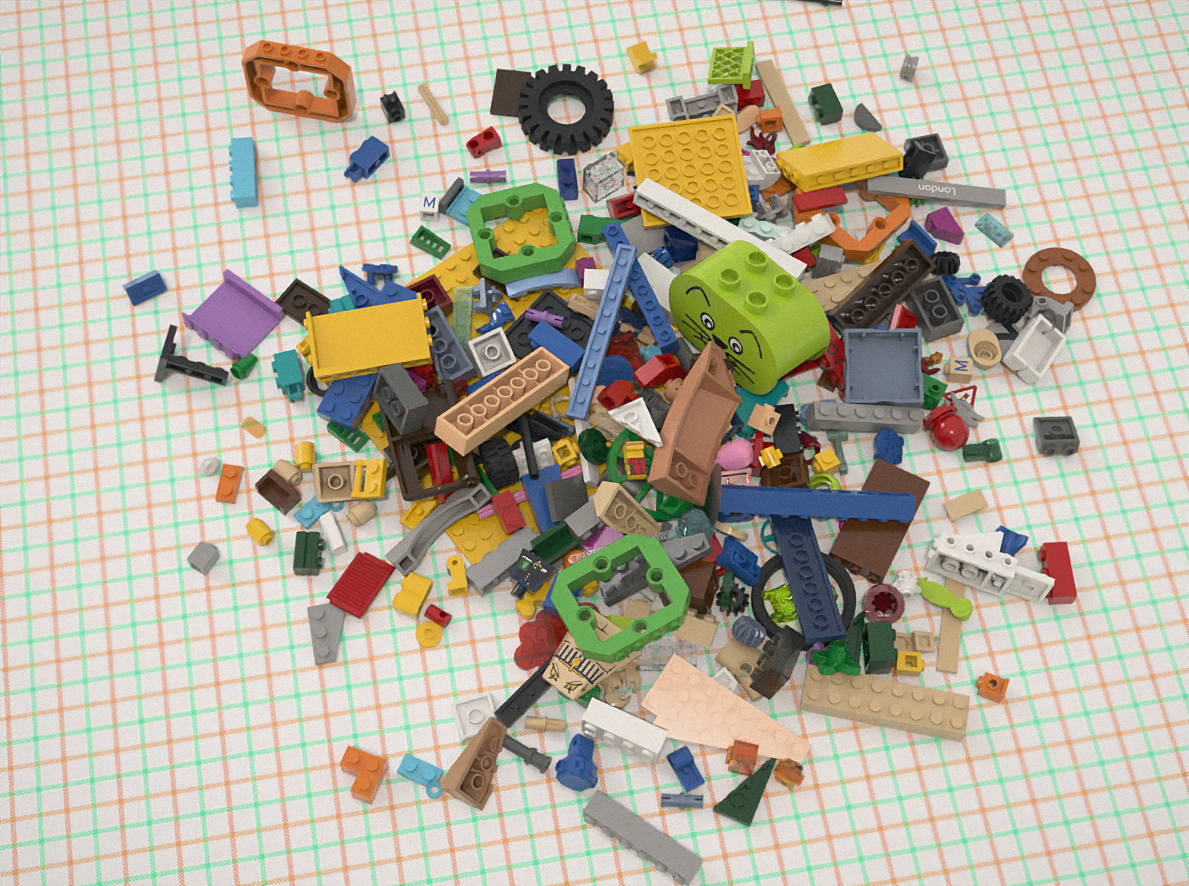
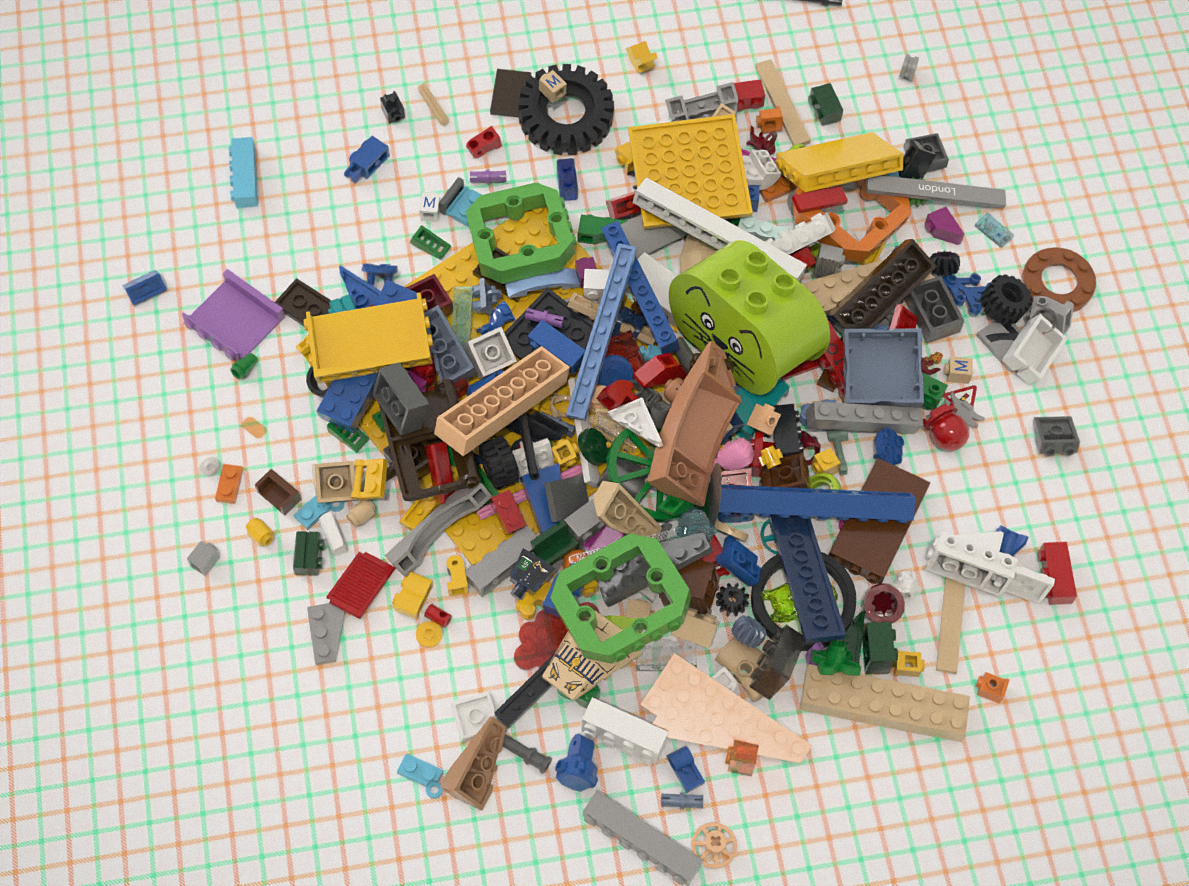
(183, 365): black piece -> none
(259, 73): orange panel -> none
(287, 471): tan brick -> none
(289, 374): teal brick -> none
(305, 456): yellow brick -> none
(368, 772): orange brick -> none
(545, 724): tan axle -> none
(552, 86): none -> tan brick
(603, 177): clear brick -> none
(616, 682): tan animal -> none
(634, 460): leg -> none
(663, 257): blue gear -> none
(679, 244): clear blue brick -> none
(714, 844): none -> light nougat wheel
(728, 589): dark green tile -> none
(744, 800): dark green wing -> none
(745, 65): lime fence -> none
(747, 117): light nougat tile -> none
(776, 208): light grey plate -> none
(789, 773): clear orange head -> none
(865, 119): dark grey tile -> none
(915, 642): tan slope -> none
(920, 236): blue panel -> none
(944, 598): lime brick -> none
(966, 504): tan slope -> none
(984, 348): tan piece -> none
(987, 450): clear green piece -> none

